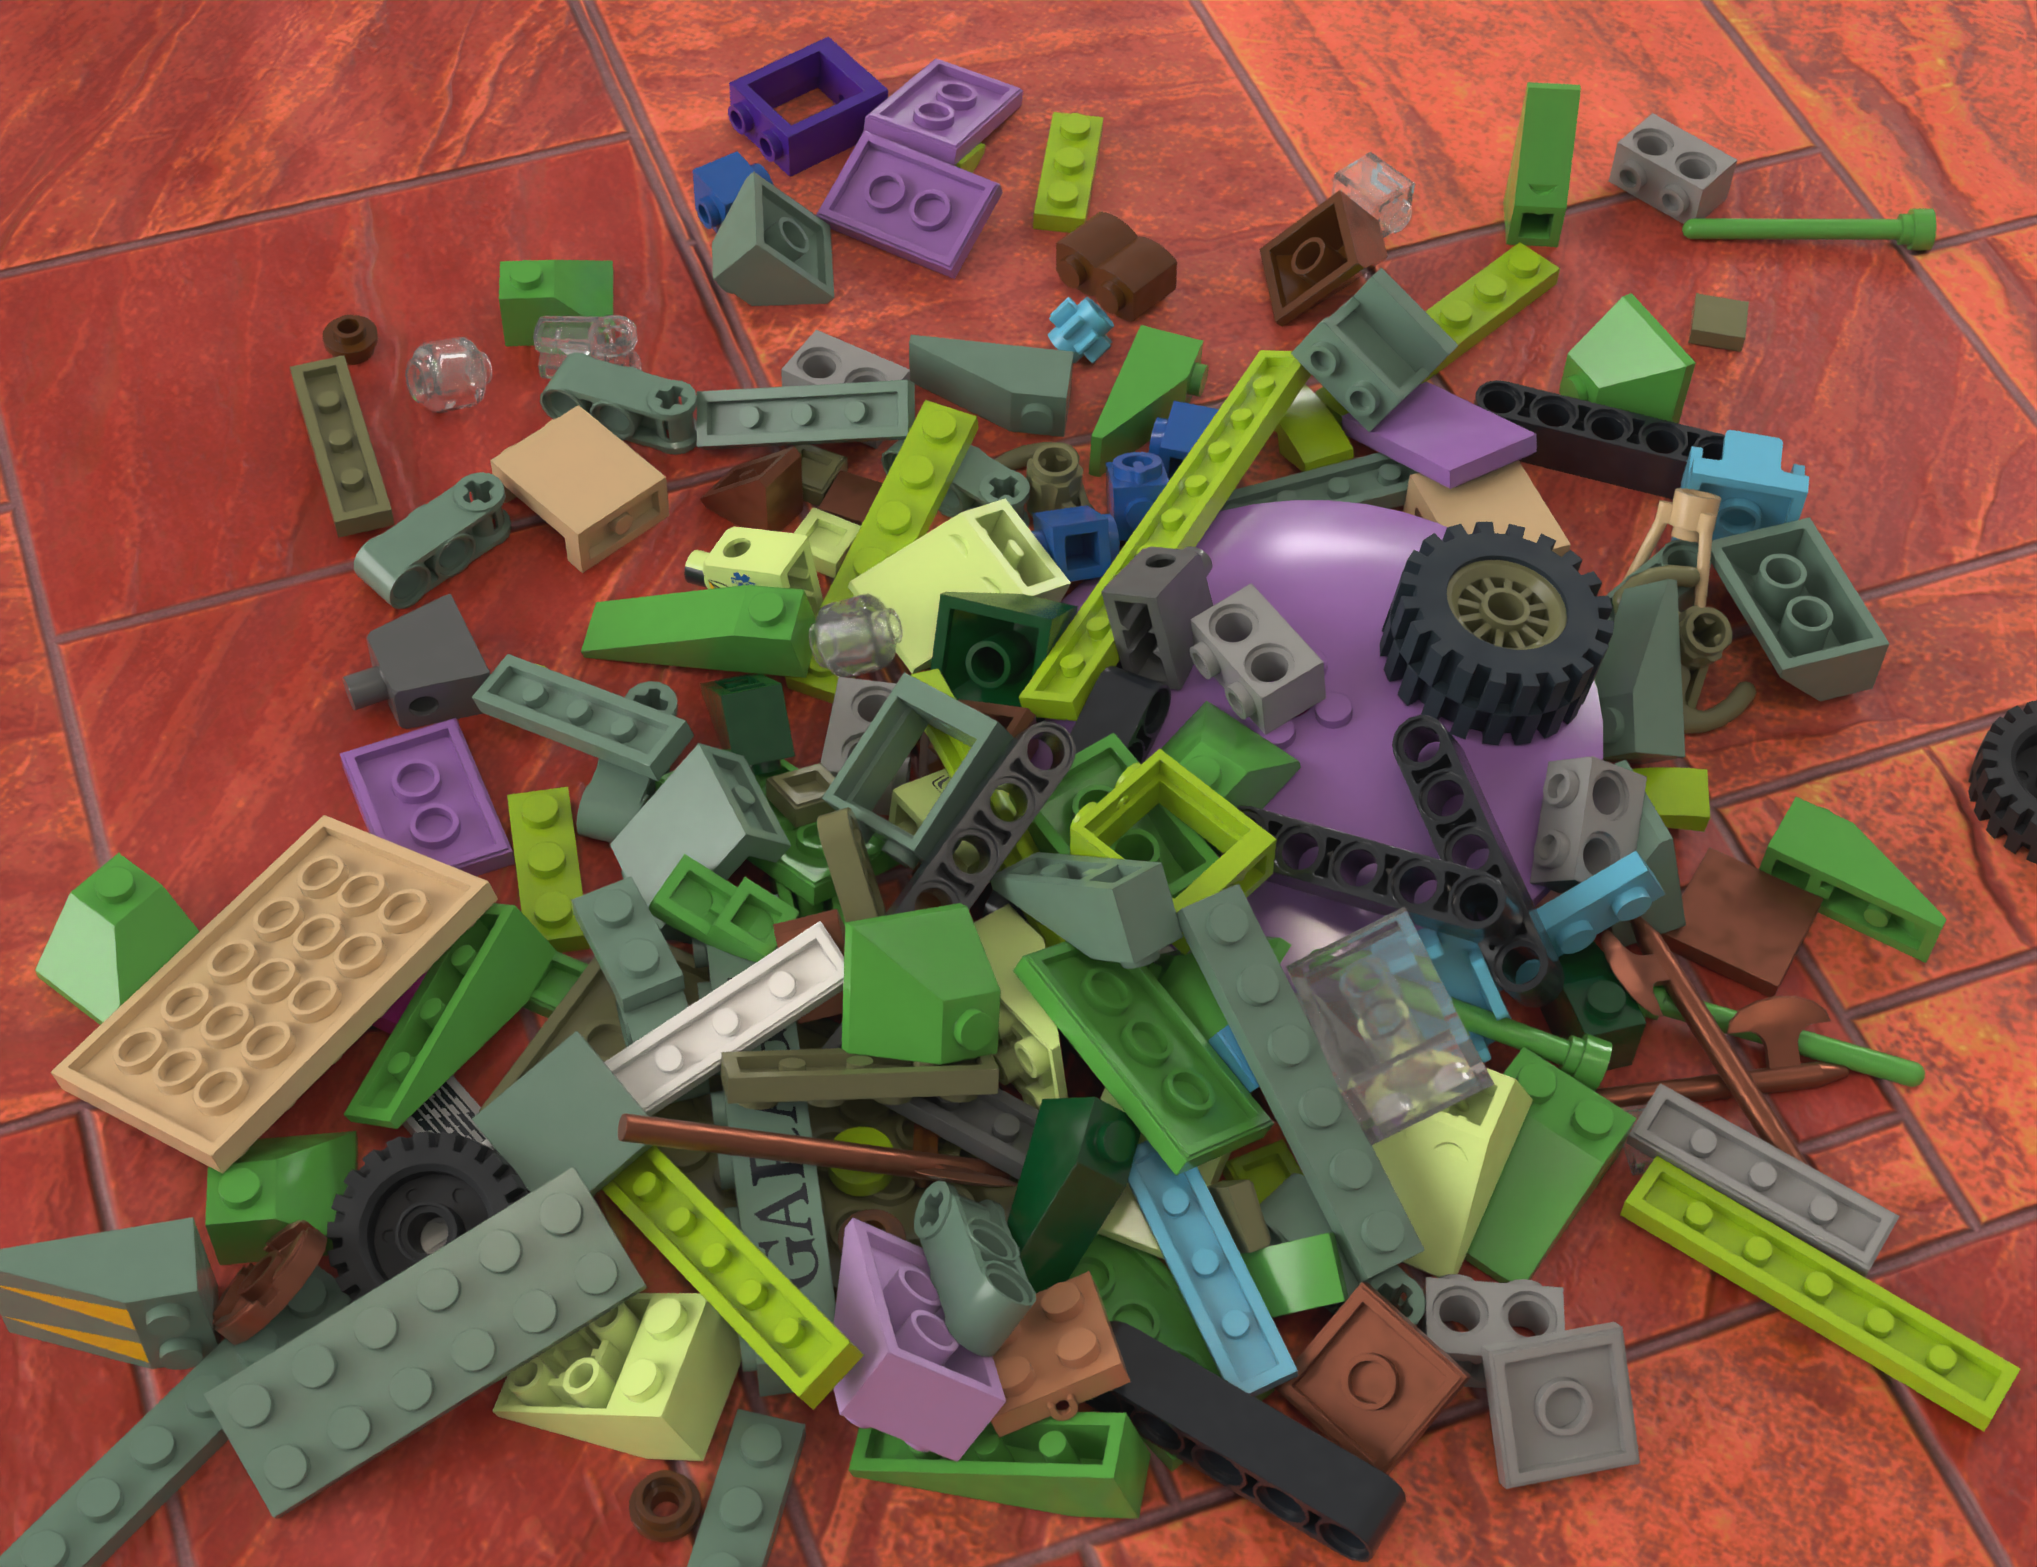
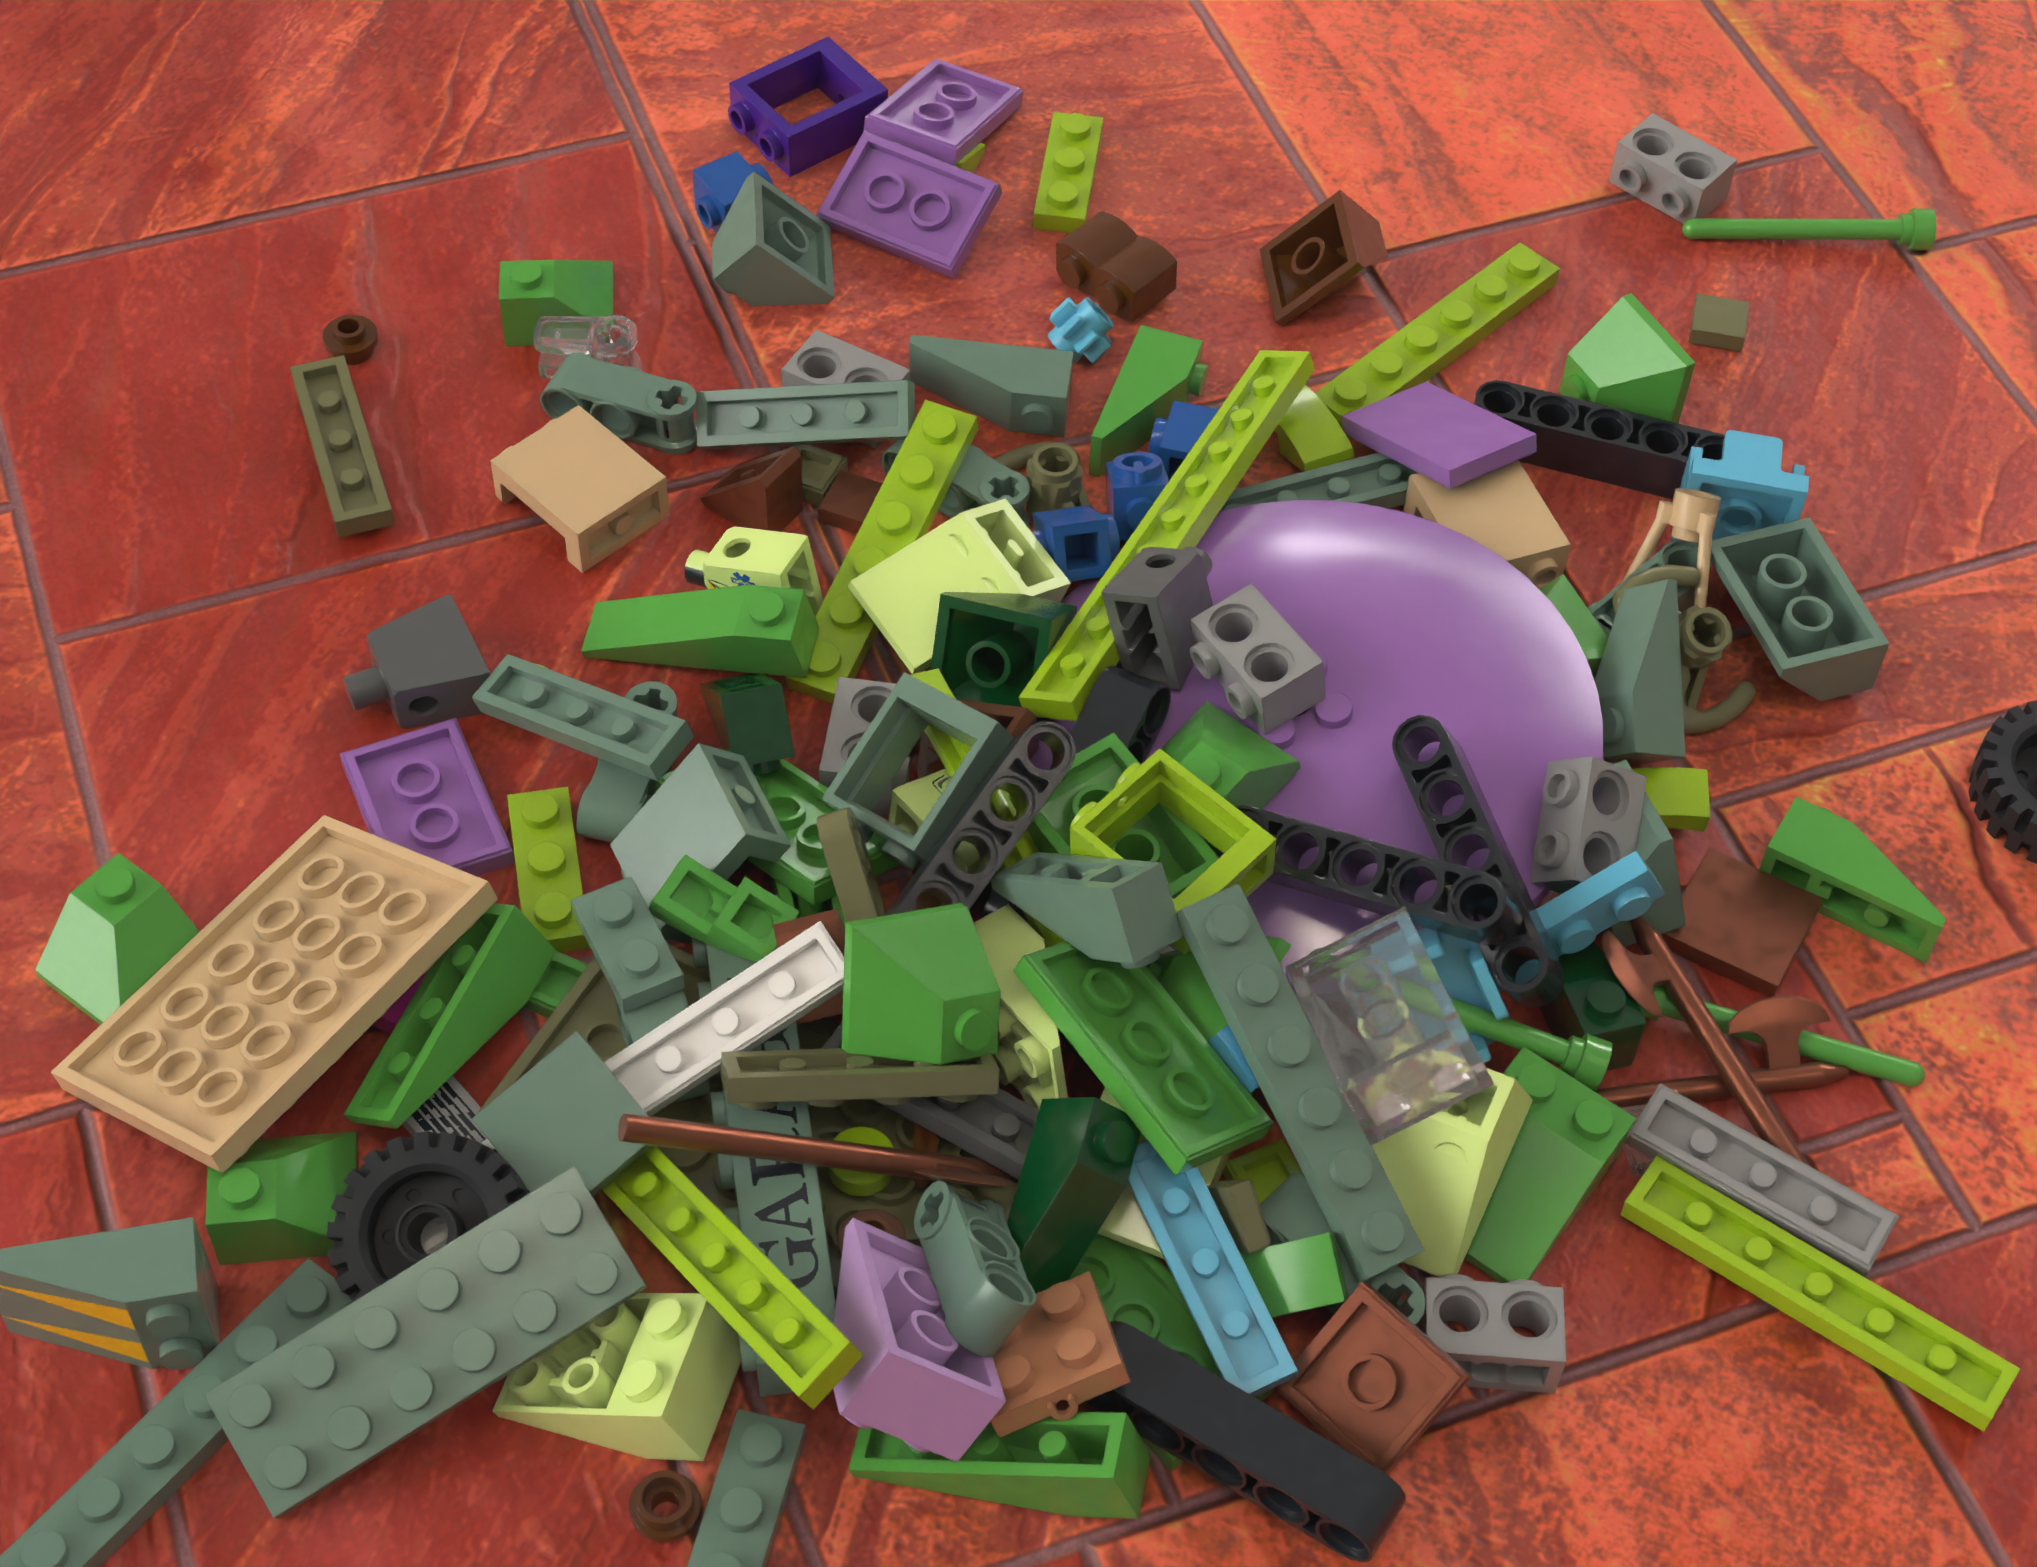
(265, 1289): copper tile -> none
(435, 541): sand green piece -> none
(448, 374): clear head -> none
(800, 793): olive tile -> none
(828, 538): yellowish green tile -> none
(855, 636): clear head -> none
(1374, 350): sand green panel -> none
(1378, 190): clear brick -> none
(1496, 633): black wheel -> none
(1541, 165): bright green slope -> none
(1560, 1404): light grey tile -> none

